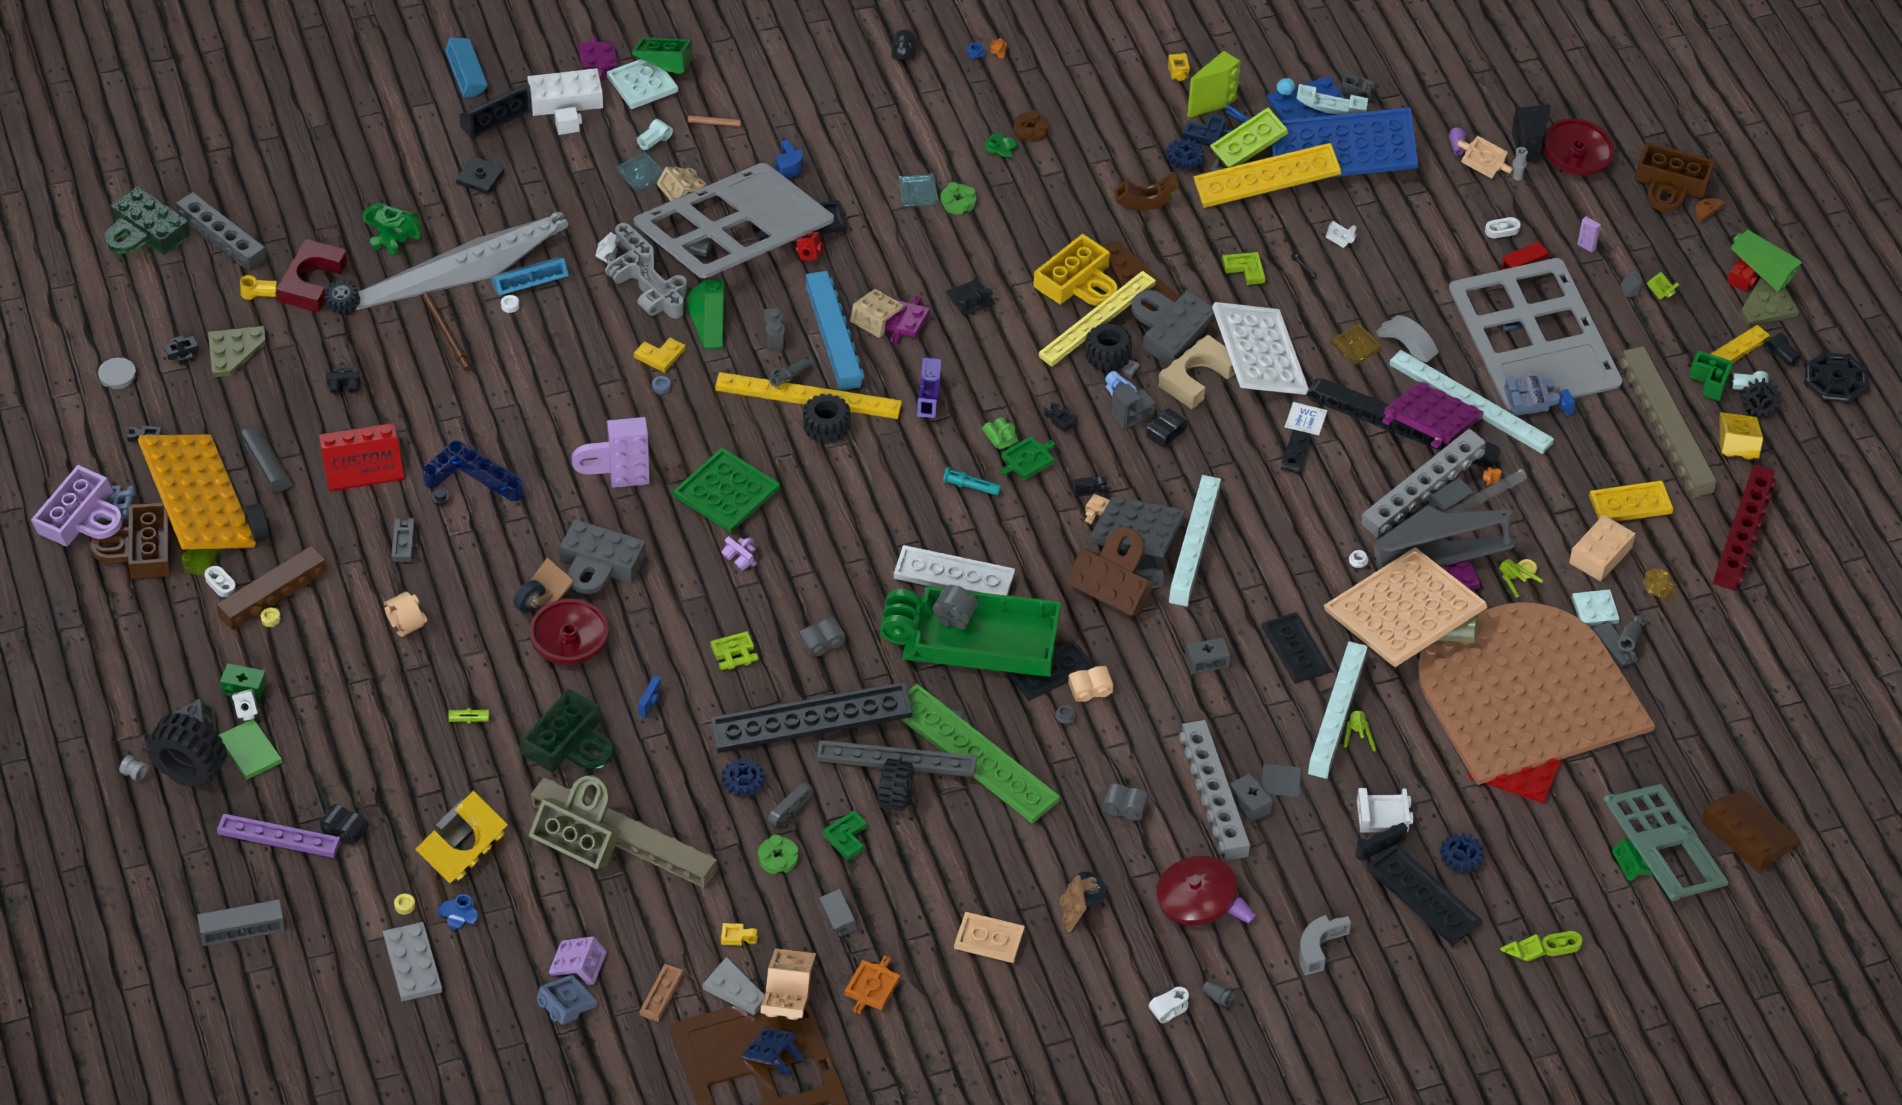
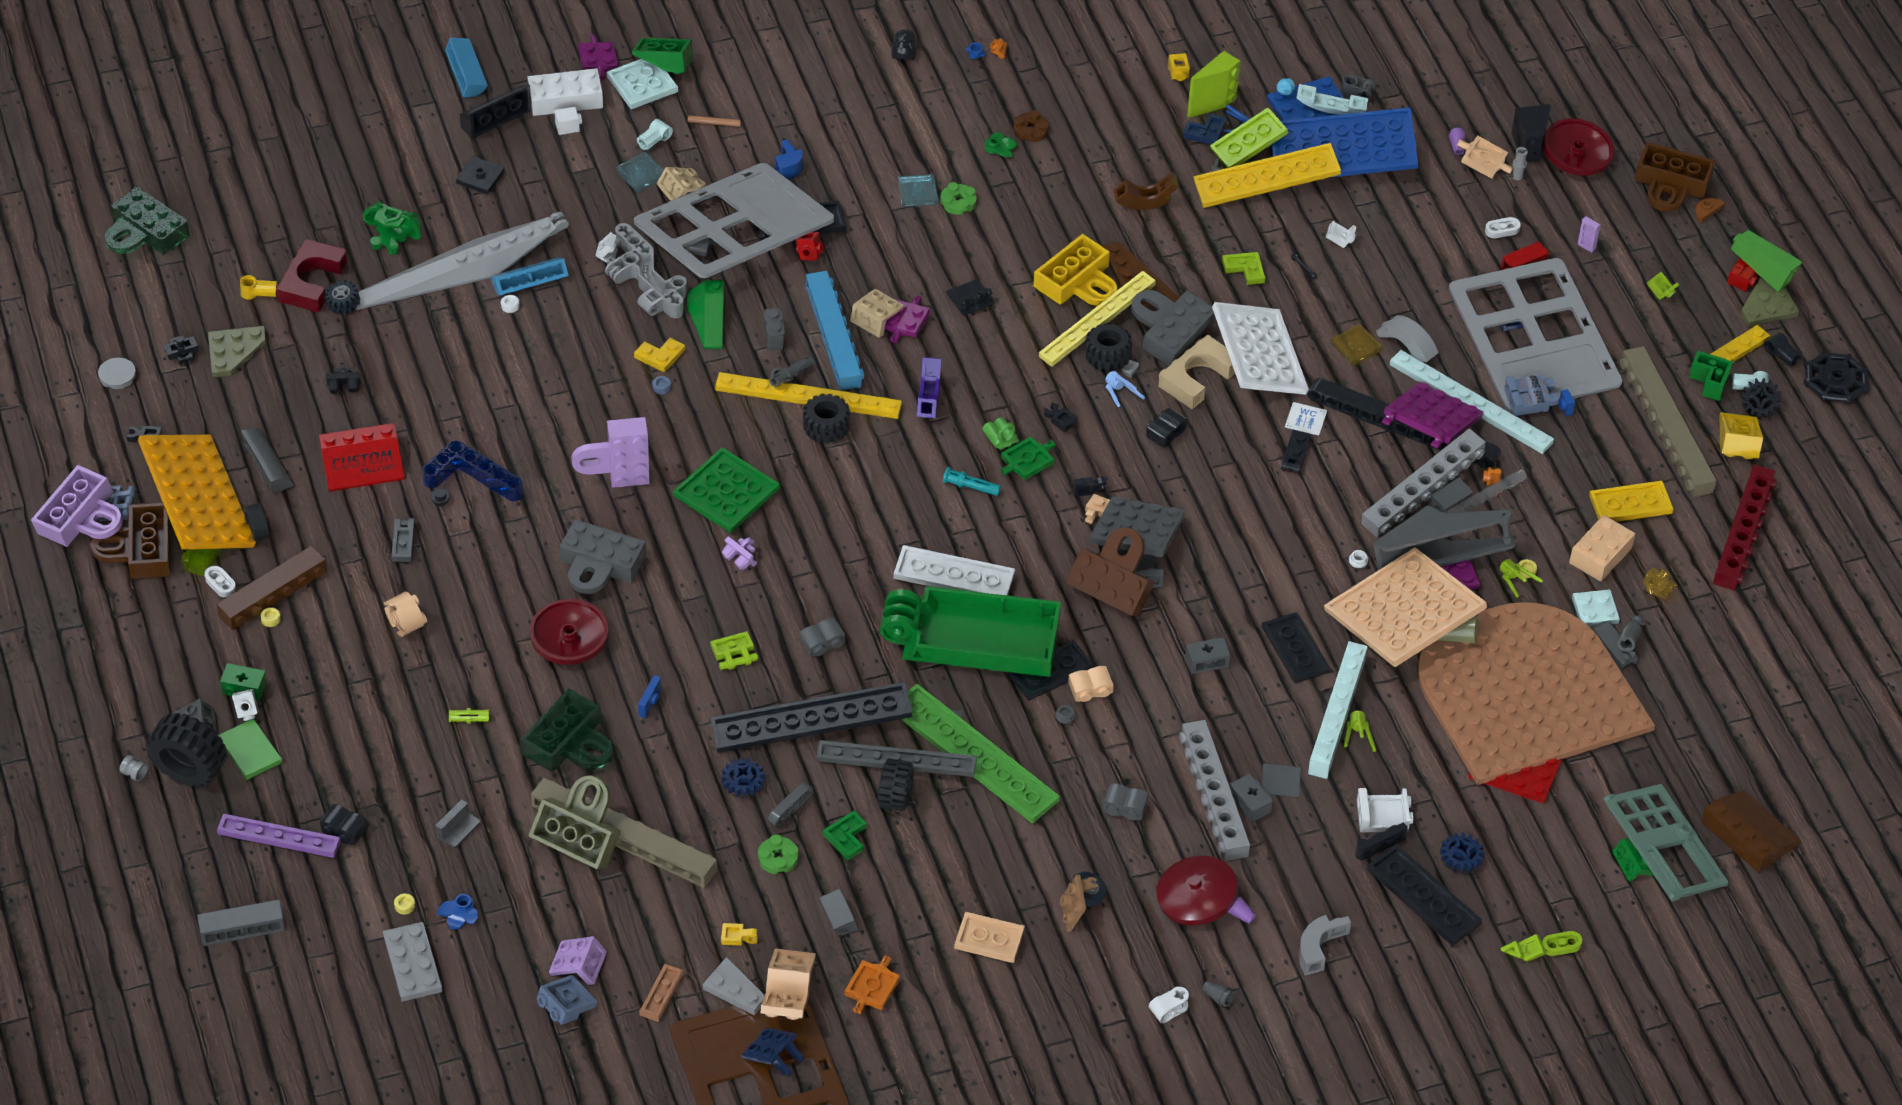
(221, 231): dark grey brick -> none
(459, 354): reddish brown bar -> none
(486, 827): yellow arch -> none
(546, 586): medium nougat plate -> none
(955, 607): dark grey brick -> none
(1131, 406): dark grey brick -> none
(1185, 154): dark blue gear -> none
(1194, 541): light aqua brick -> none
(1631, 285): dark grey slope -> none

